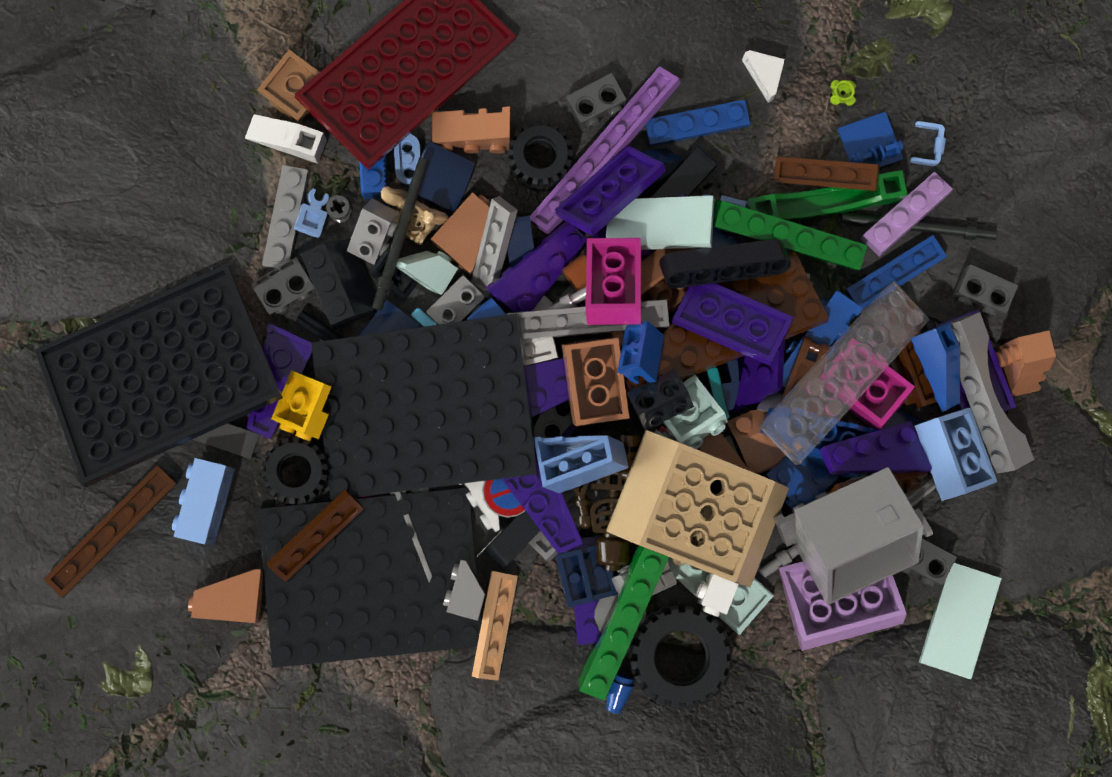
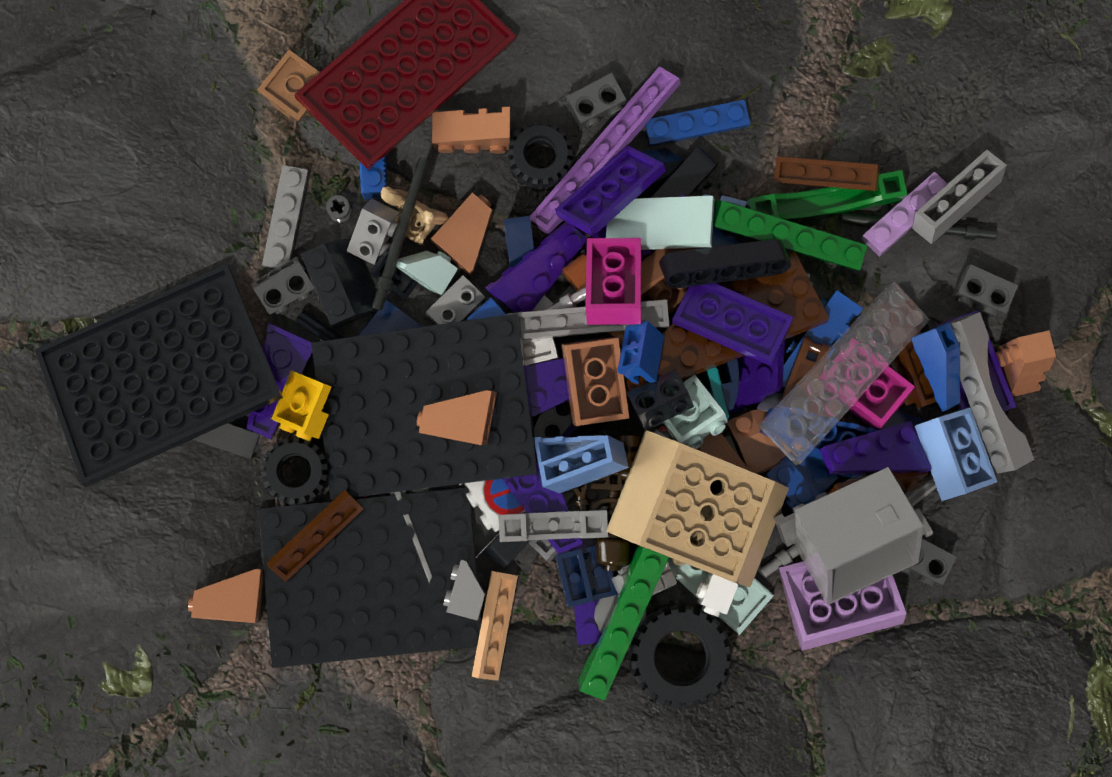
(110, 532): reddish brown plate -> none
(203, 502): light blue brick -> none
(287, 137): white slope -> none
(311, 217): light blue plate -> none
(406, 160): light blue plate -> none
(422, 318): medium azure tile -> none
(444, 177): dark blue slope -> none
(460, 418): none -> nougat slope
(493, 244): light grey plate -> none
(553, 525): none -> light grey slope
(619, 692): blue cone -> none
(765, 72): white slope -> none
(846, 86): lime plate -> none
(871, 141): blue hinge -> none
(899, 270): blue plate -> none
(939, 144): light blue piece -> none
(959, 196): none -> light grey brick
(960, 621): light aqua tile -> none

